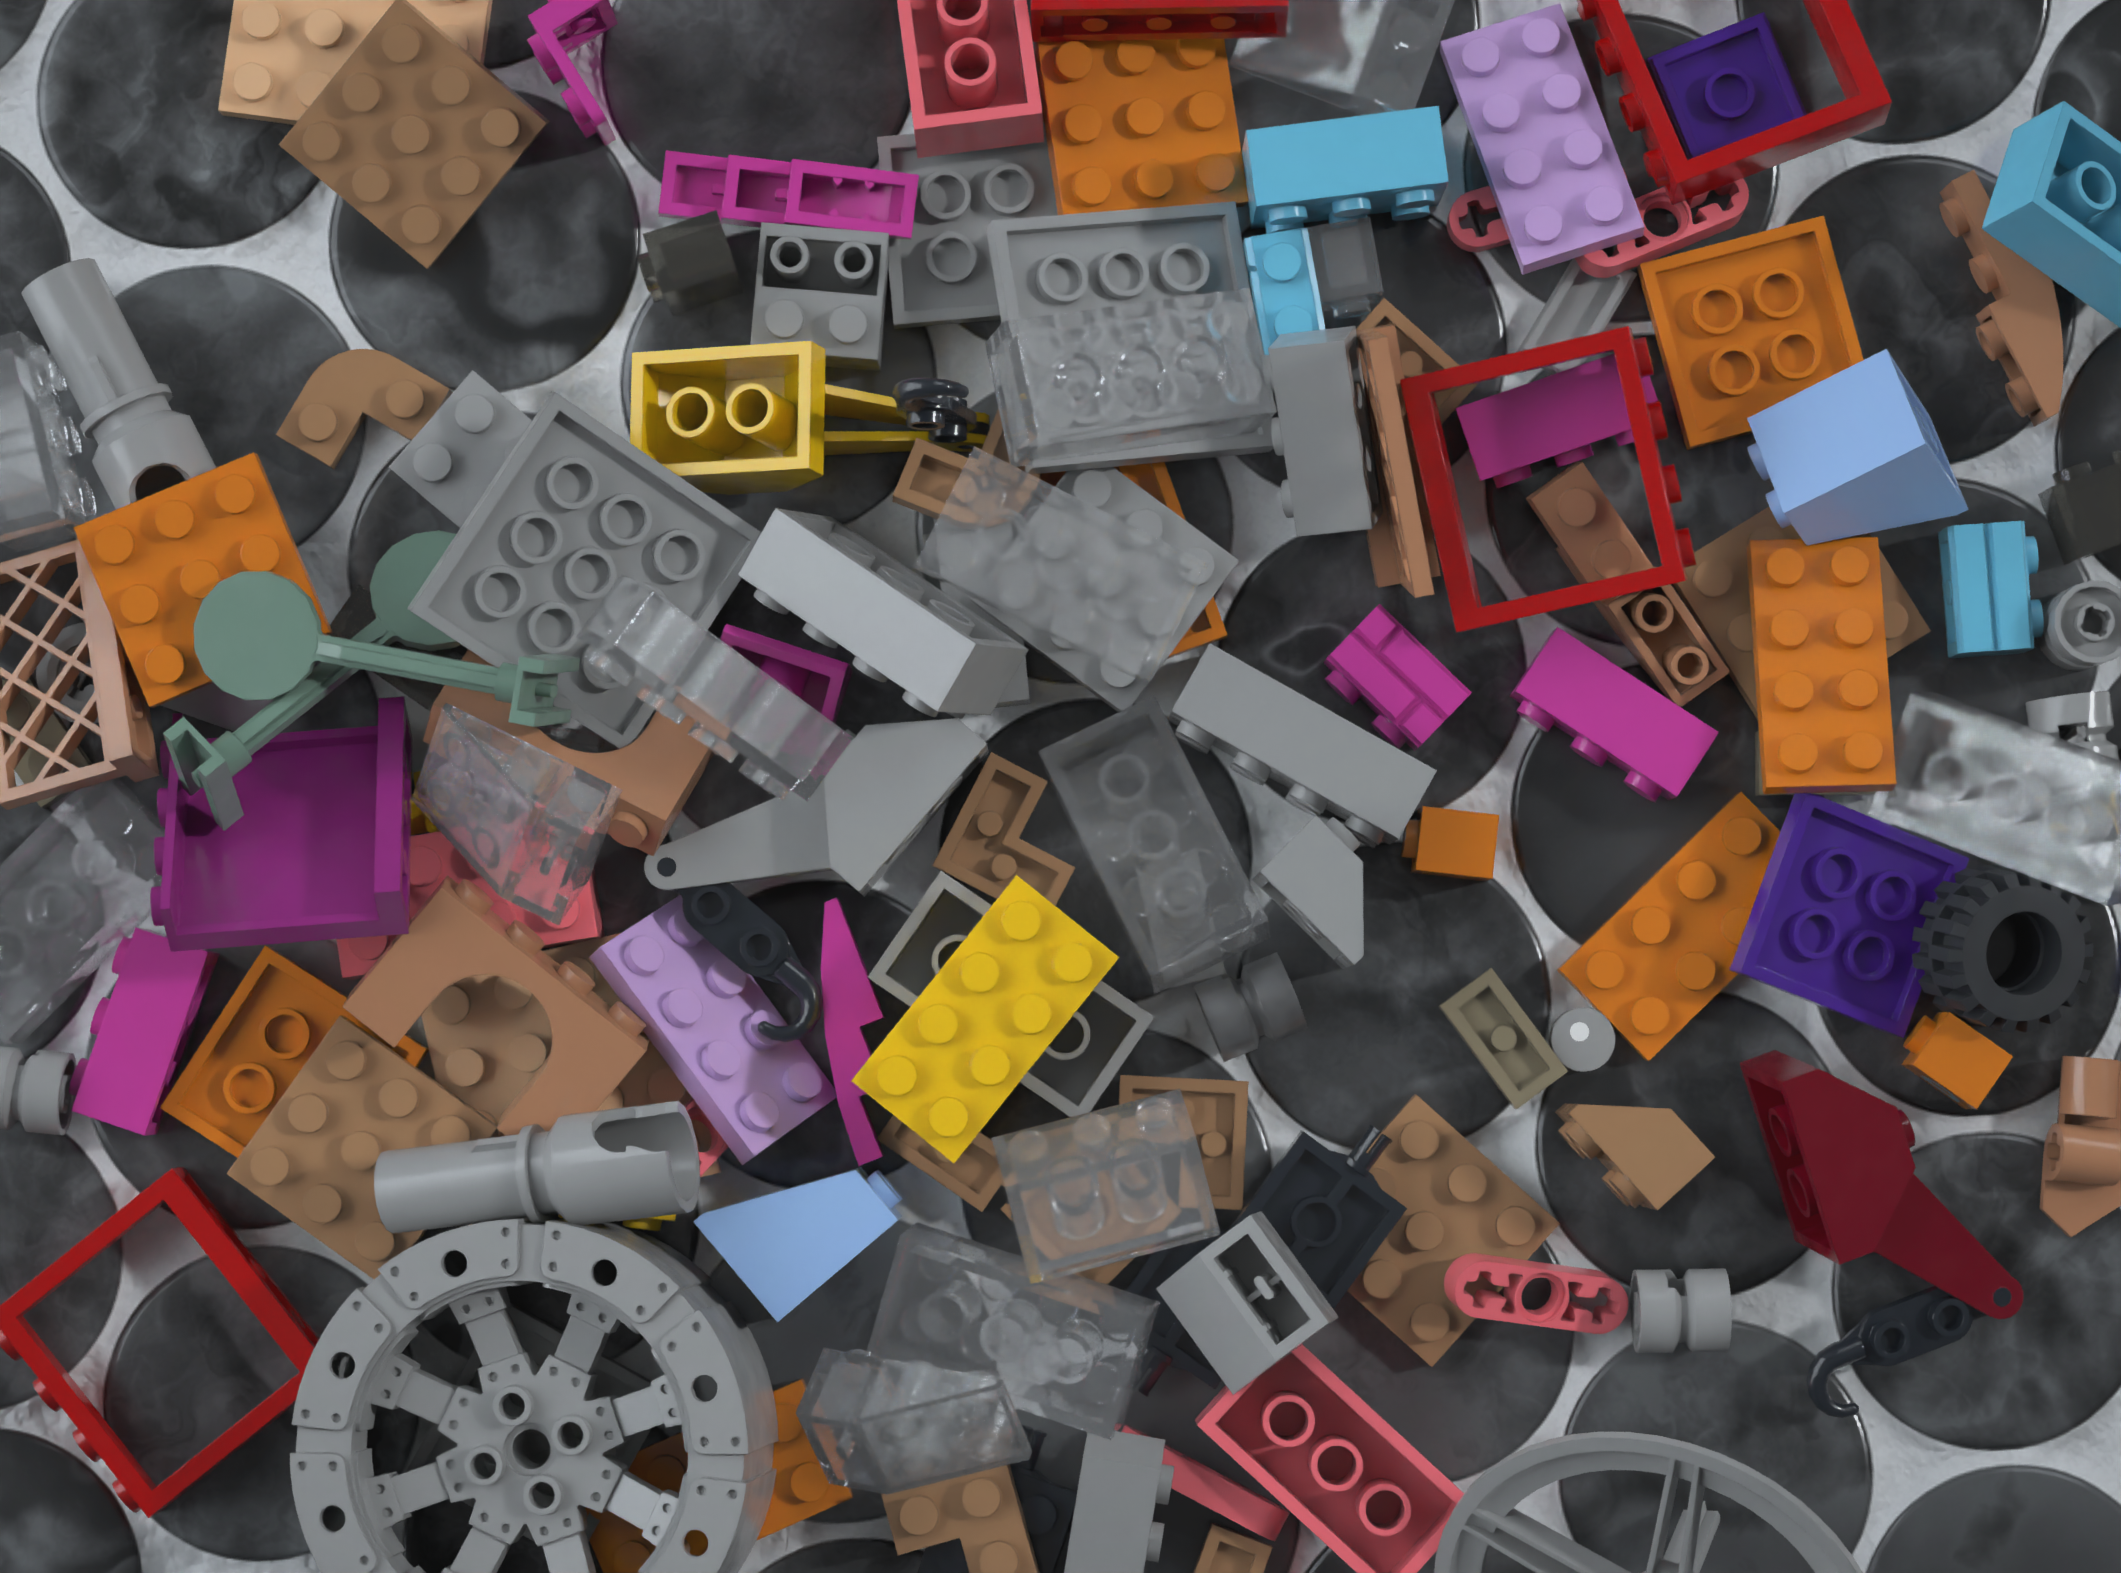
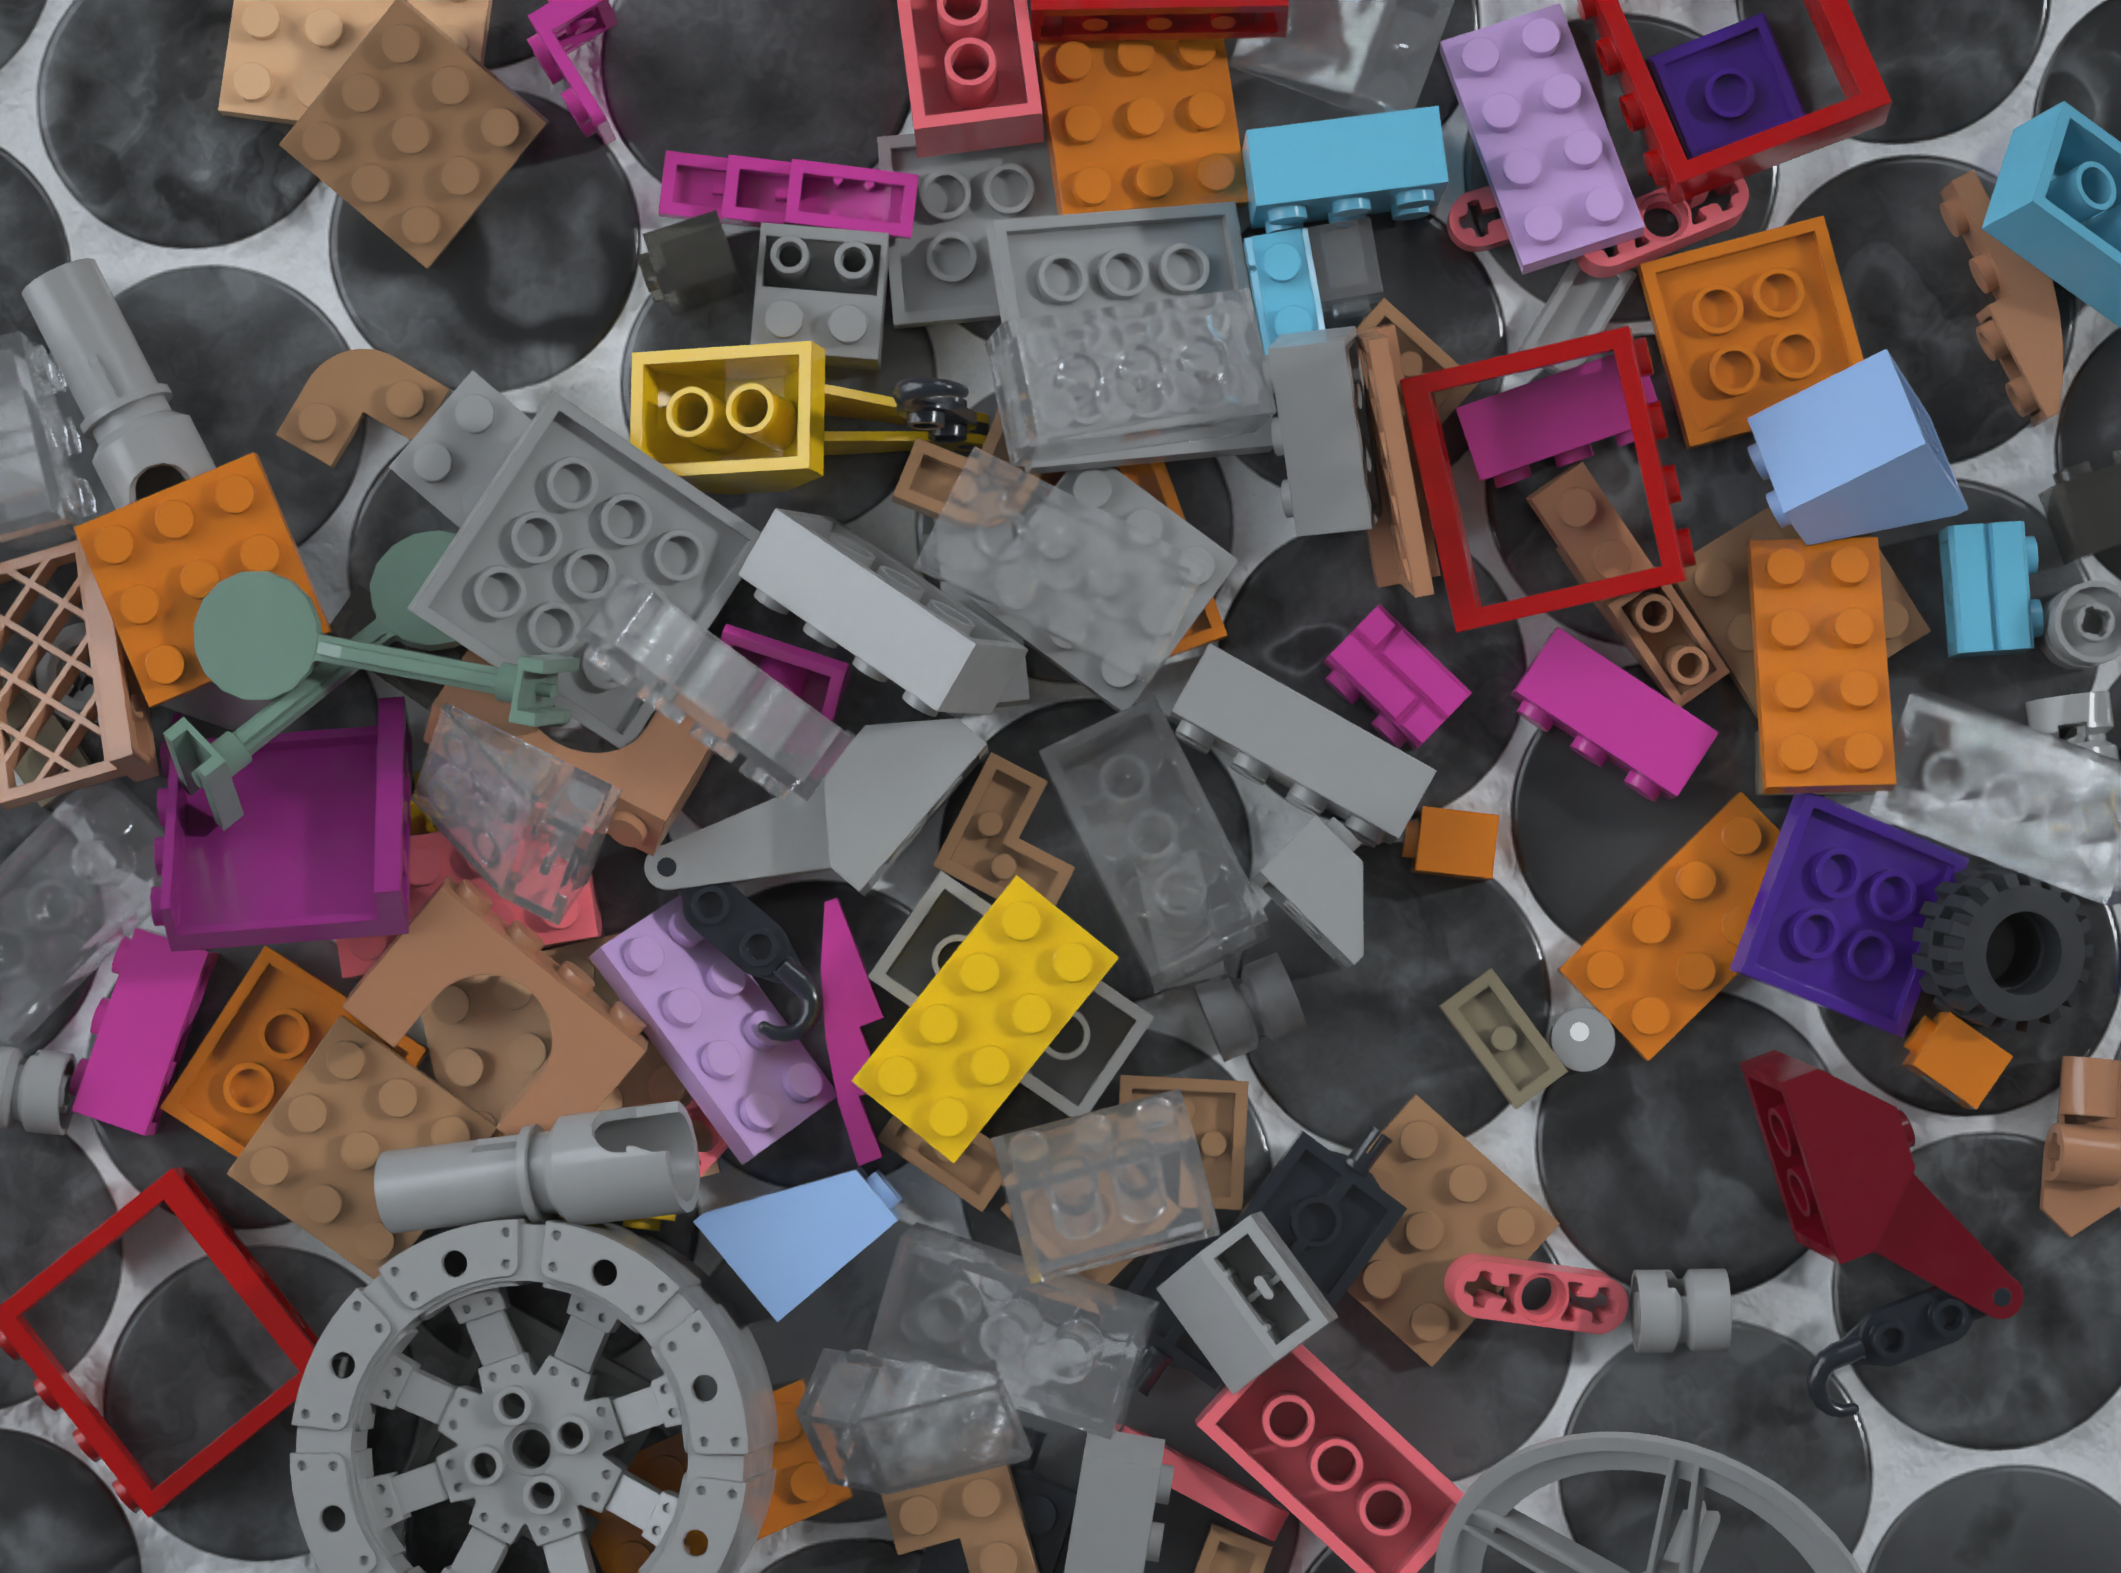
(1642, 1147): medium nougat slope -> none

